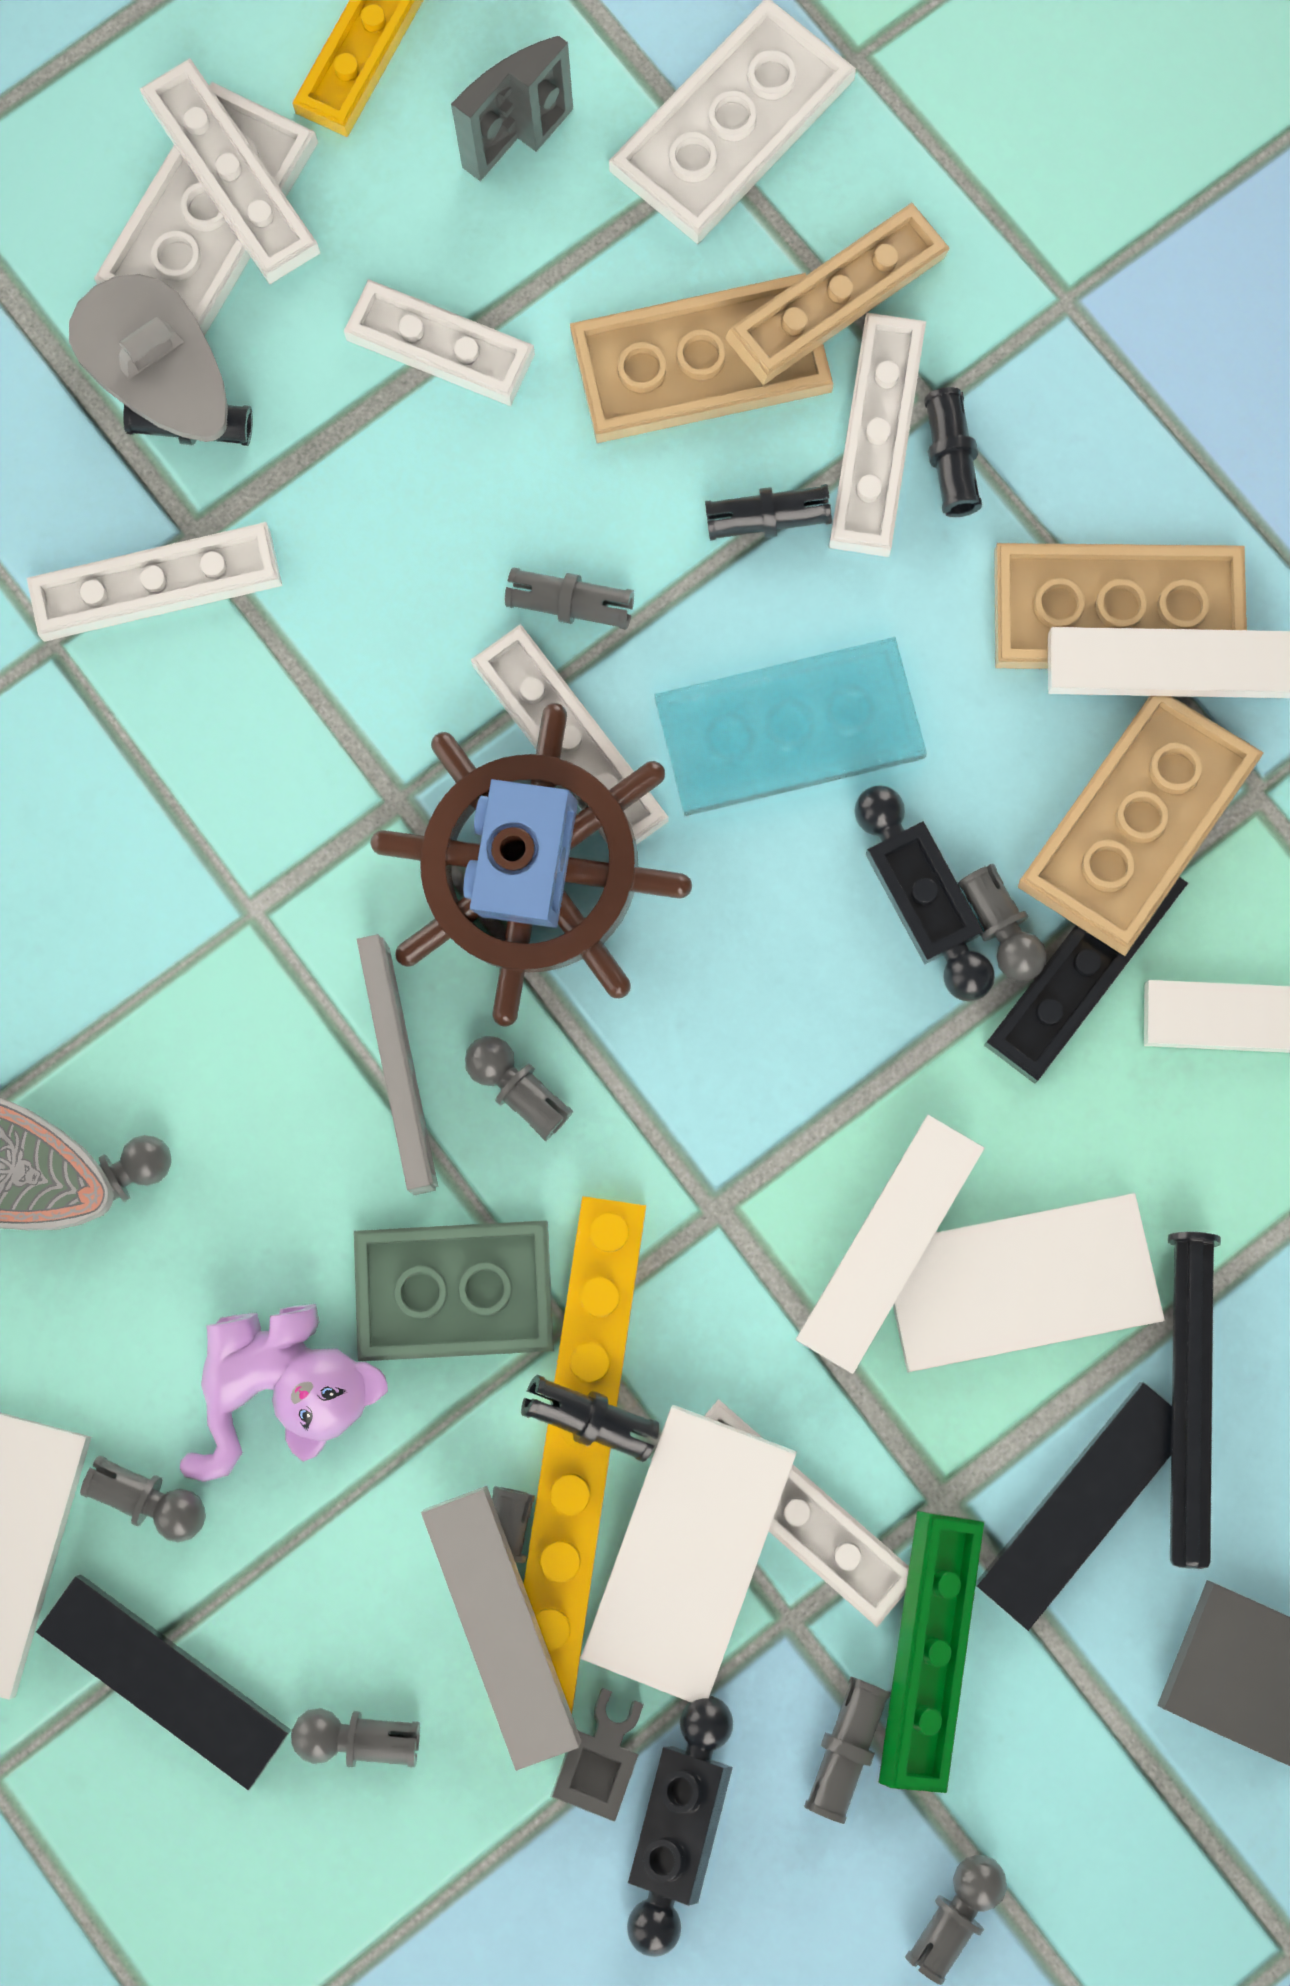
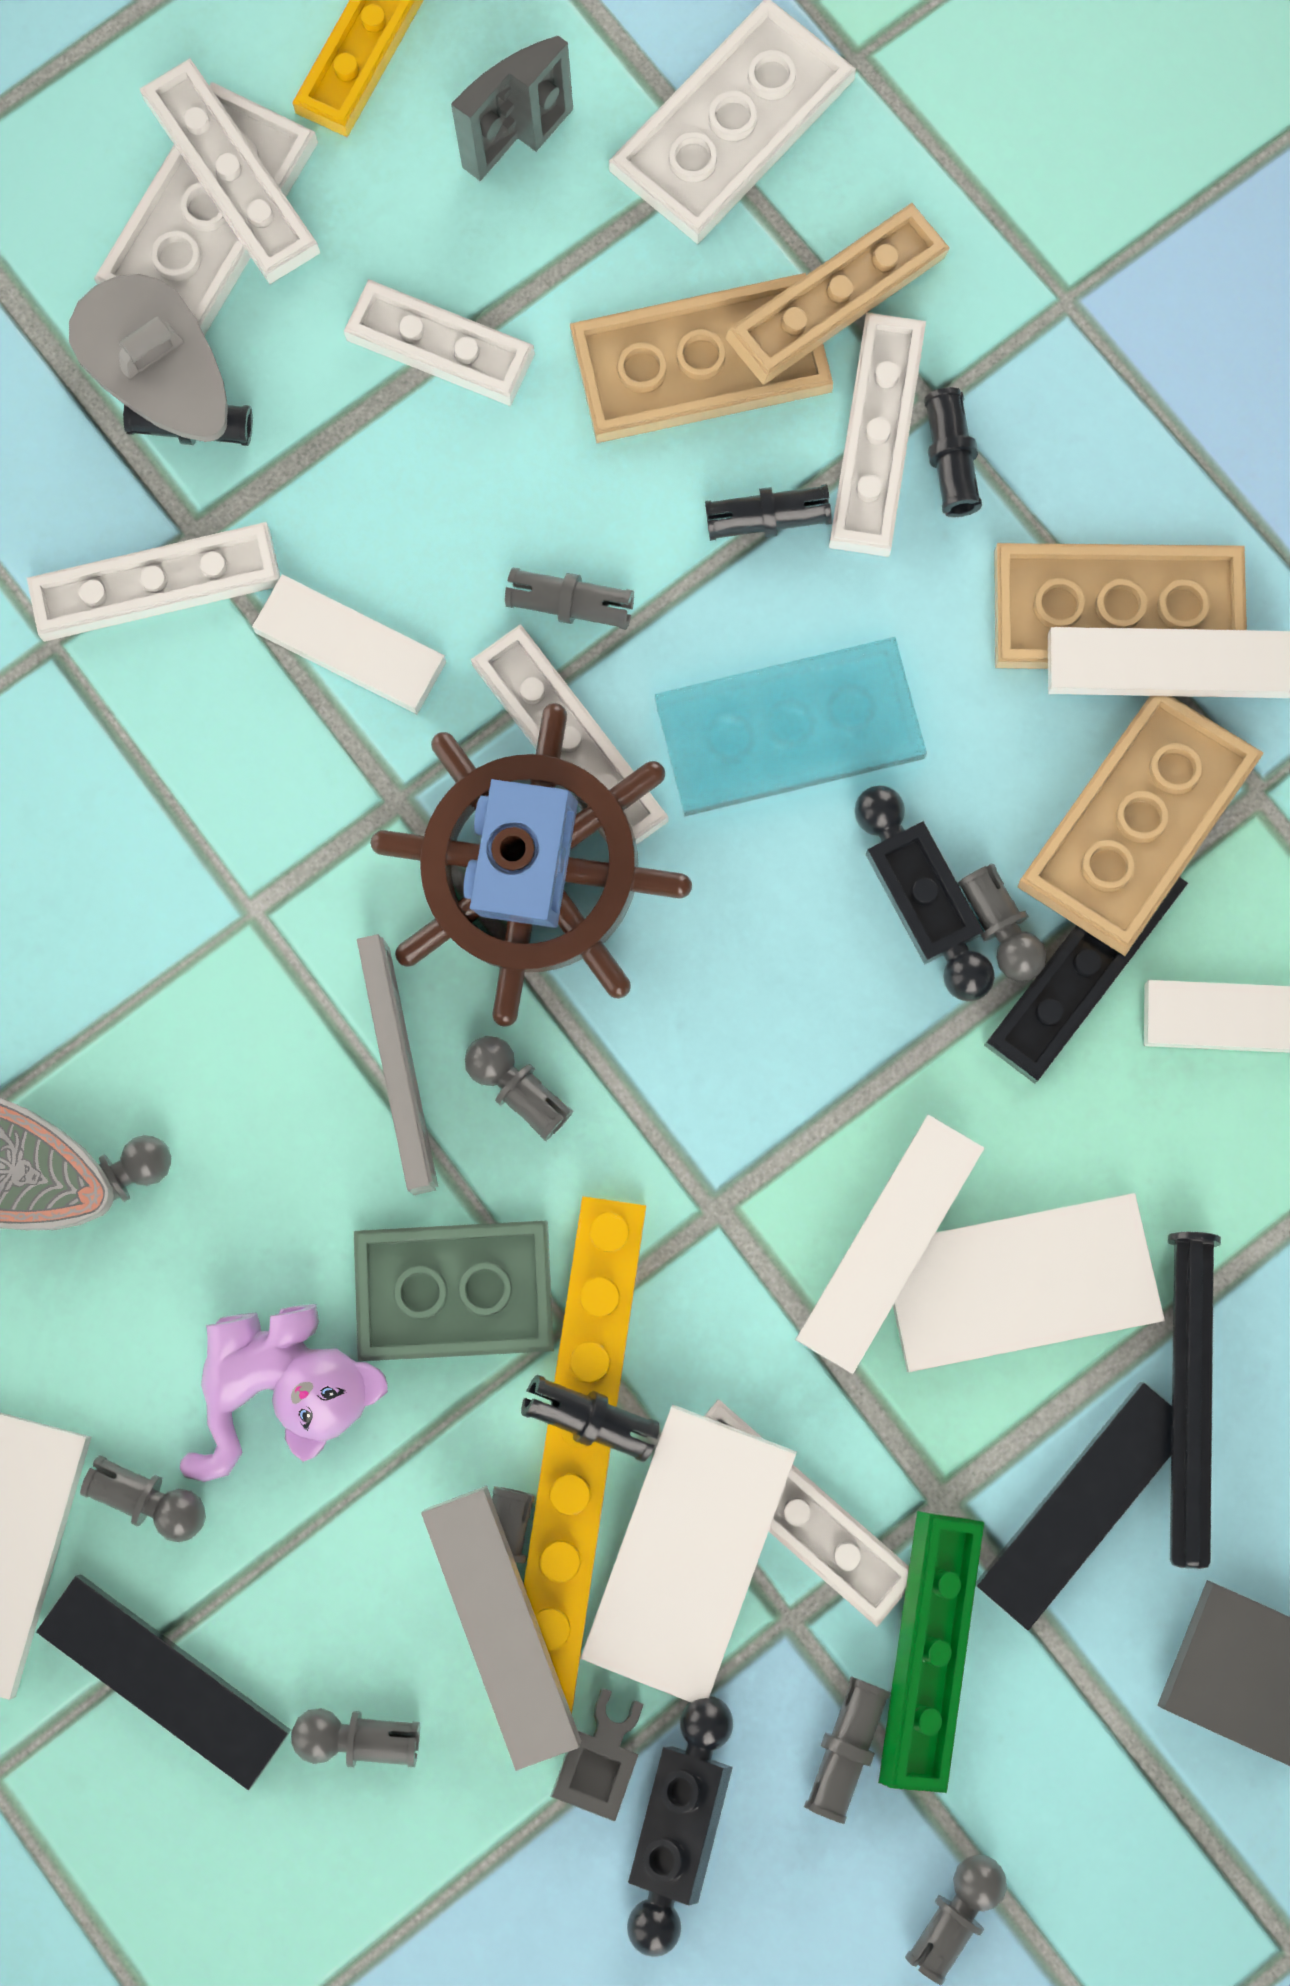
(349, 644): none -> white tile

